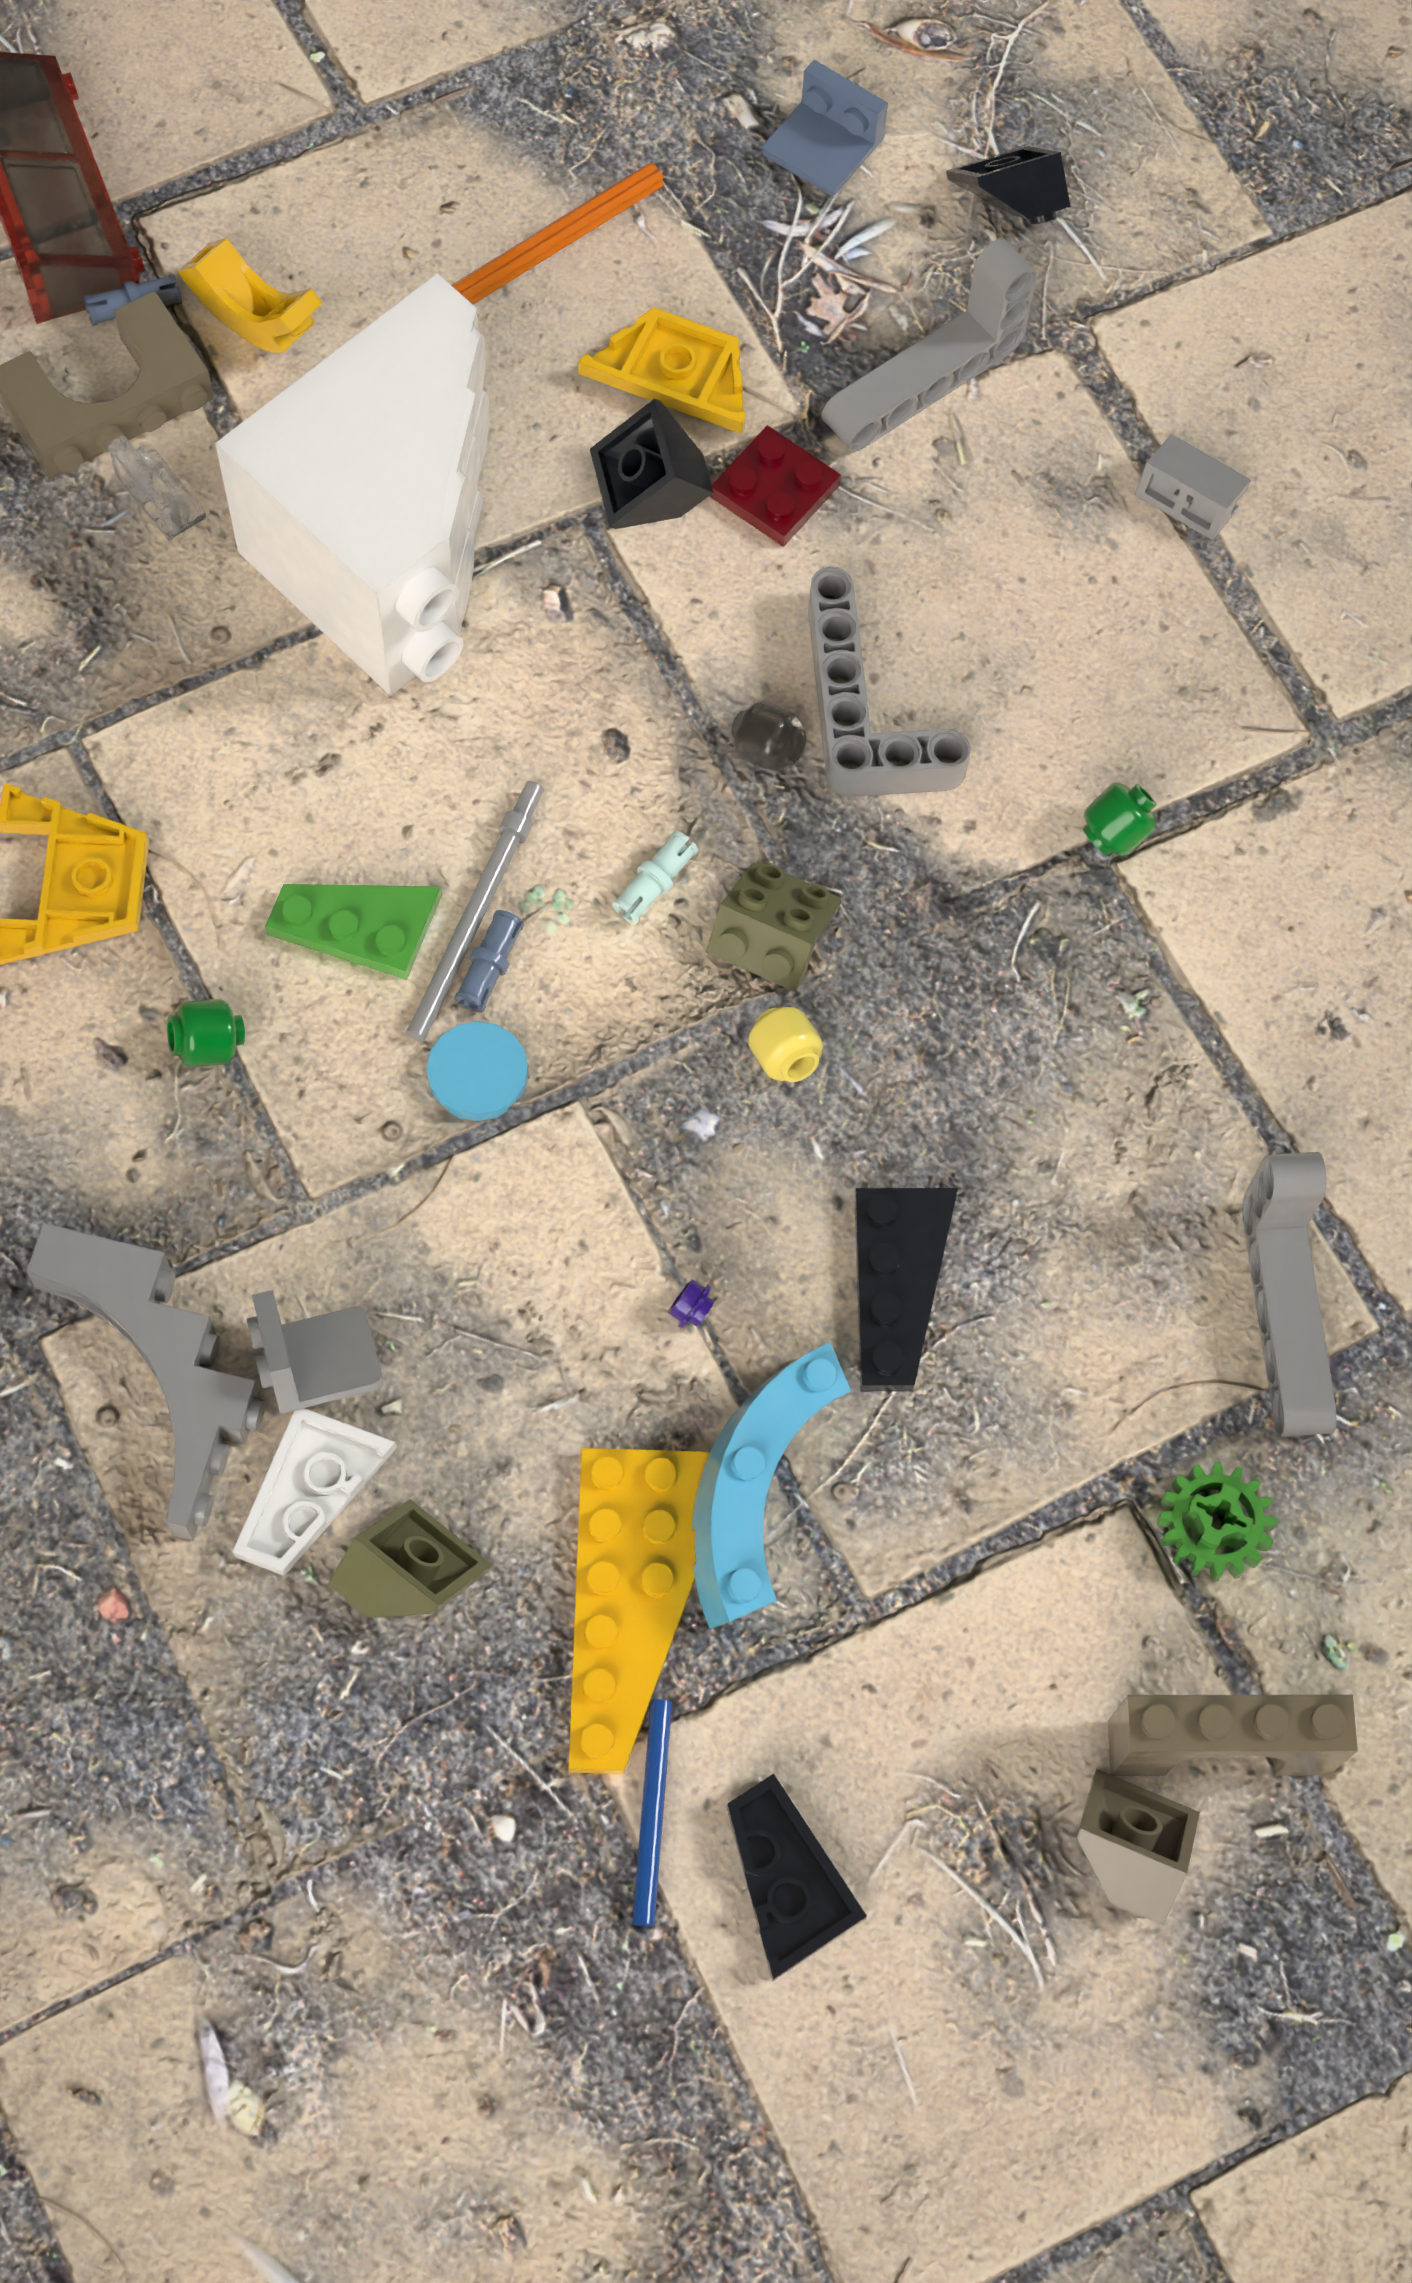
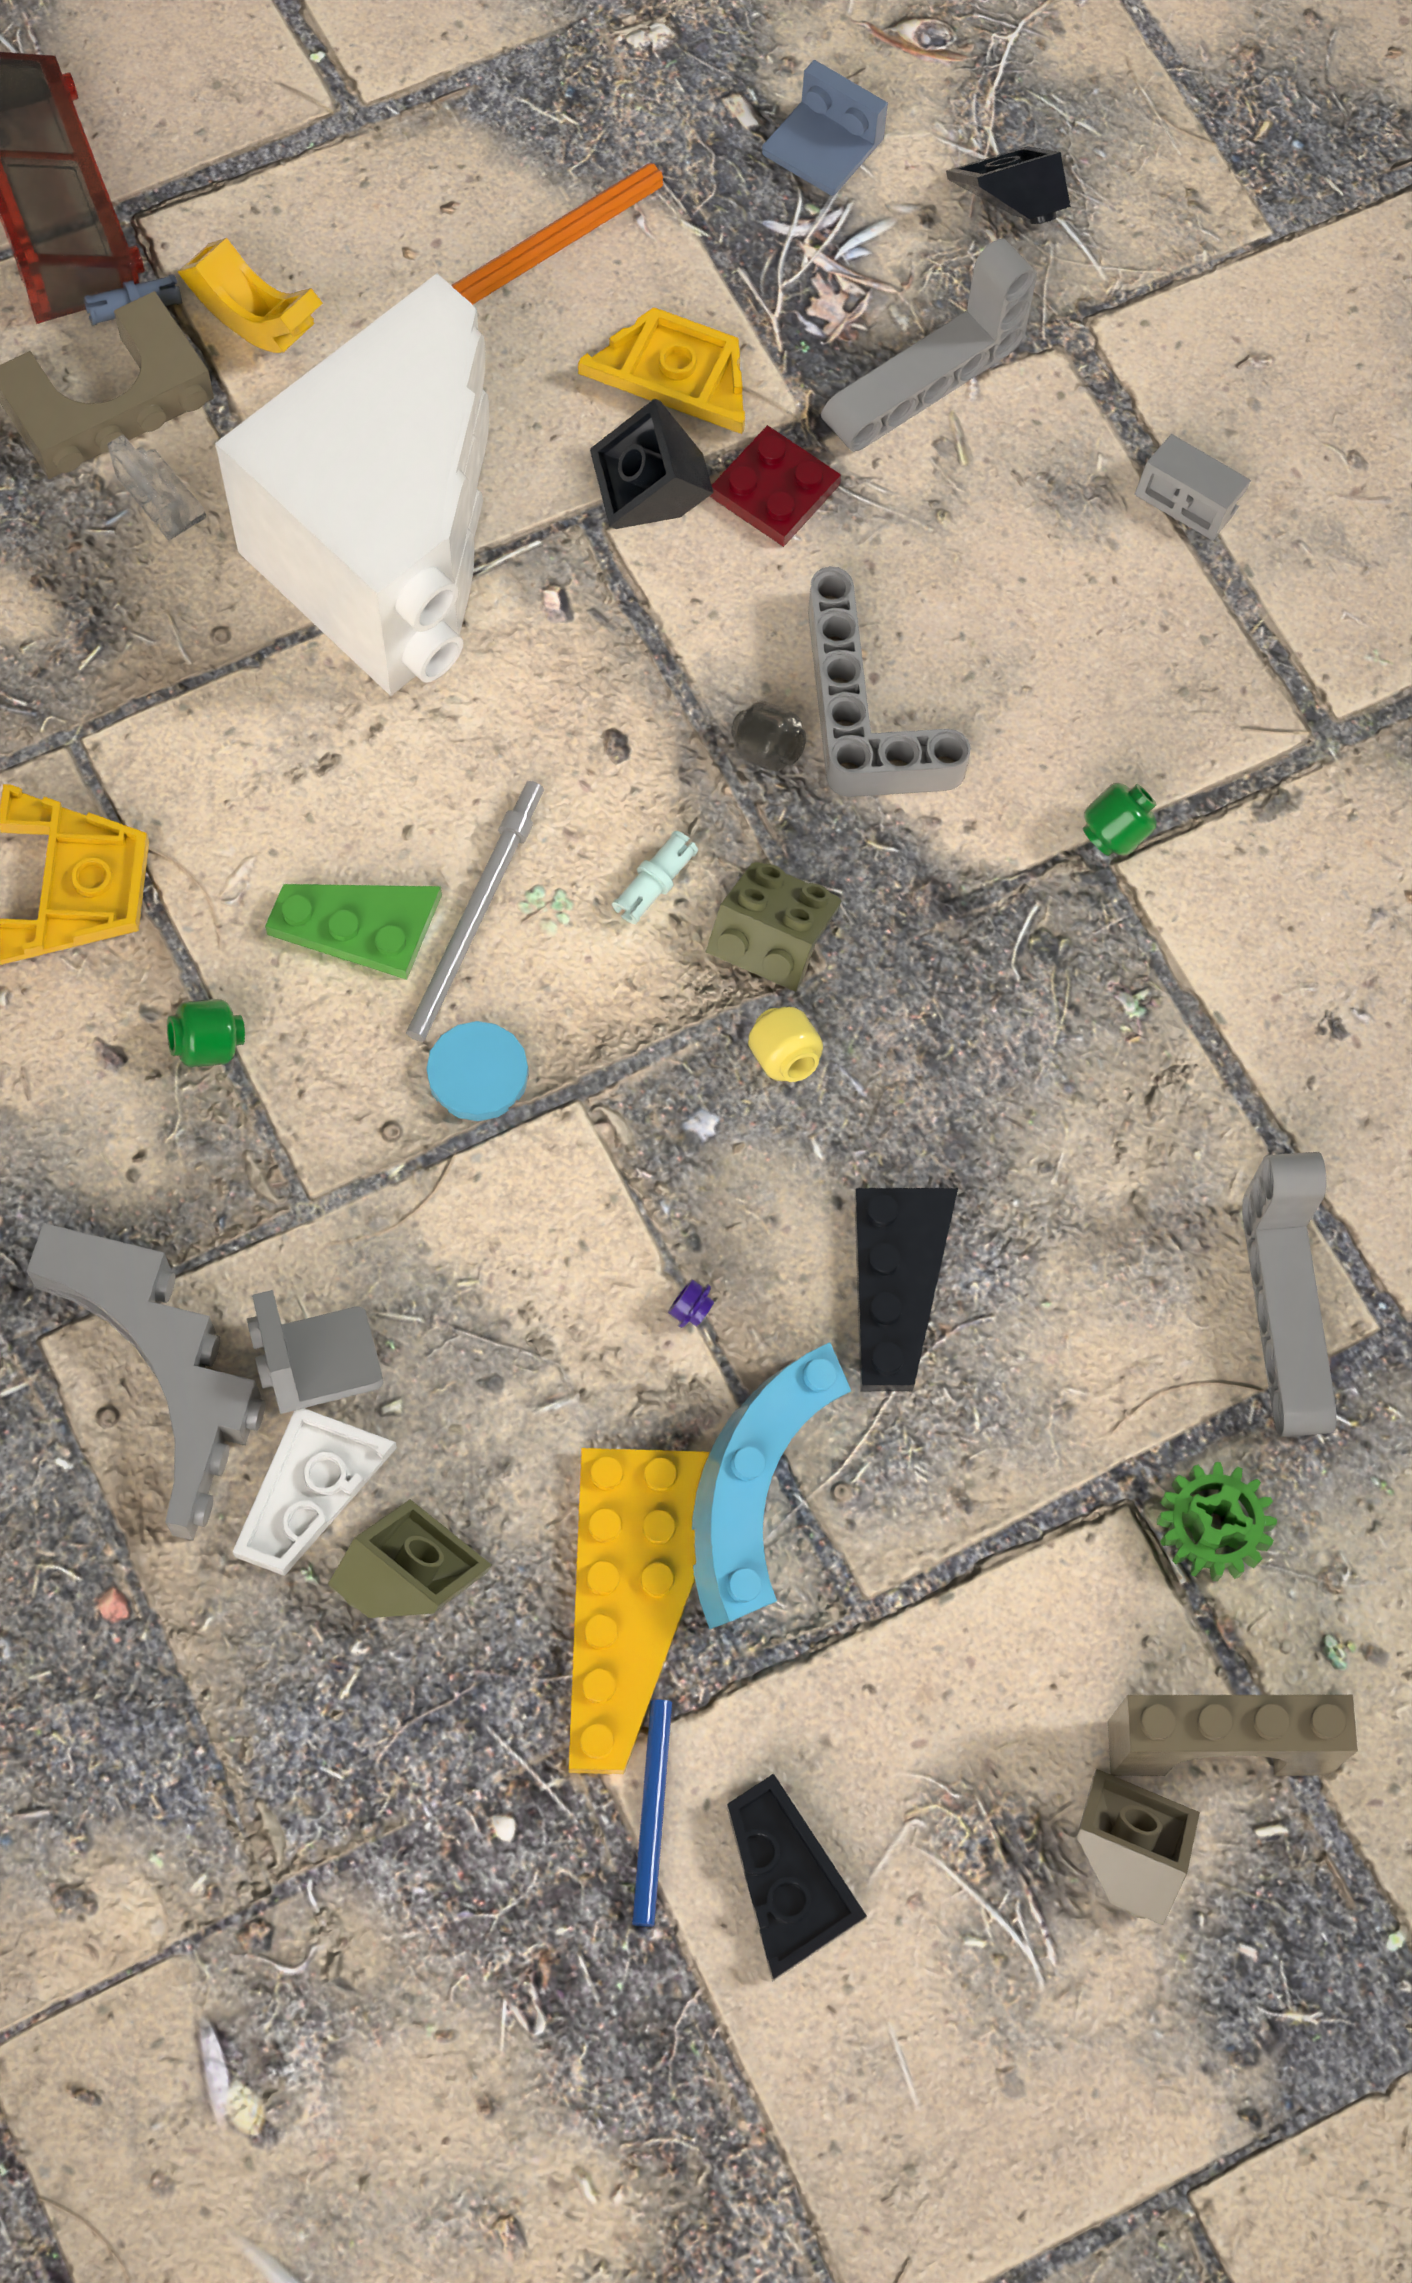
(489, 961): sand blue pin -> none

